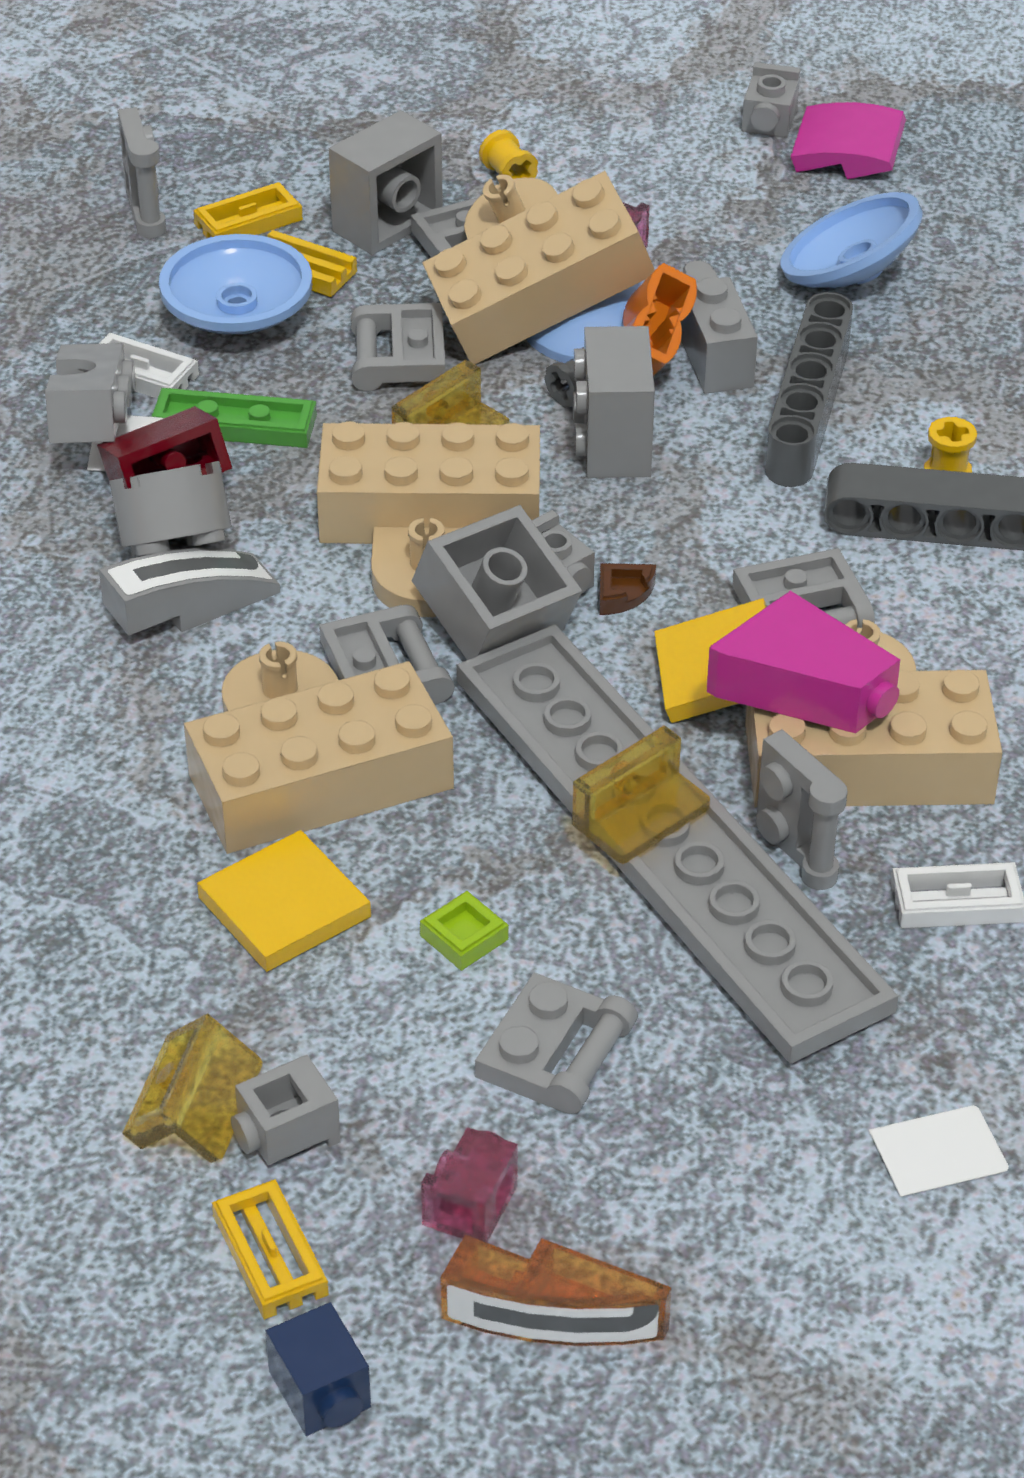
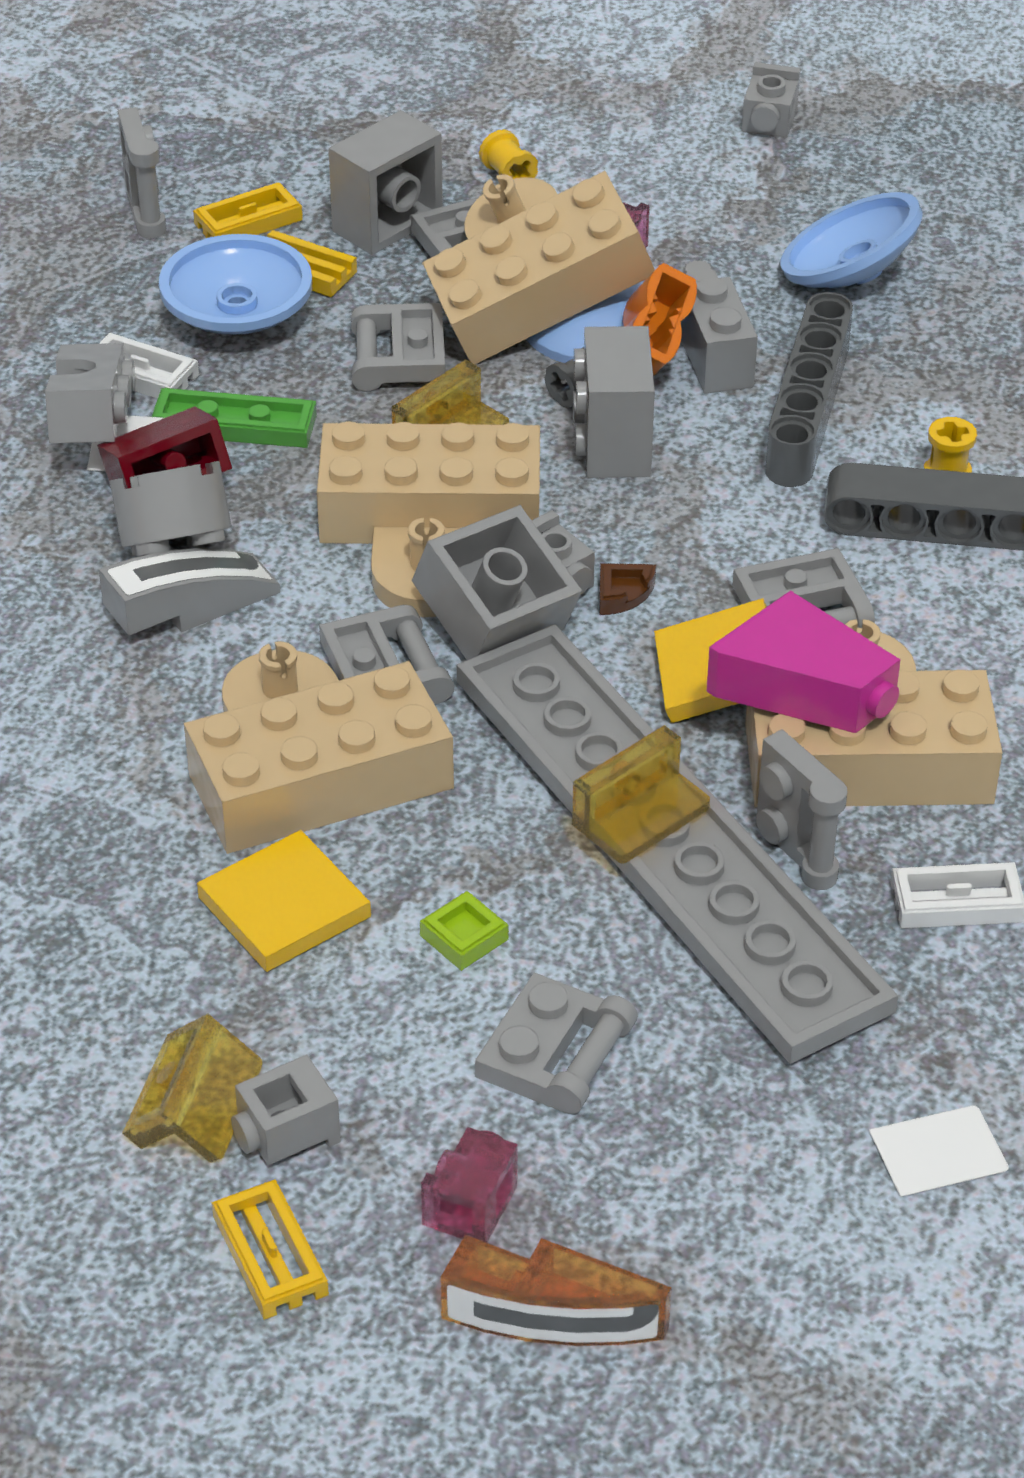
(318, 1369): dark blue brick -> none
(849, 134): dark pink slope -> none

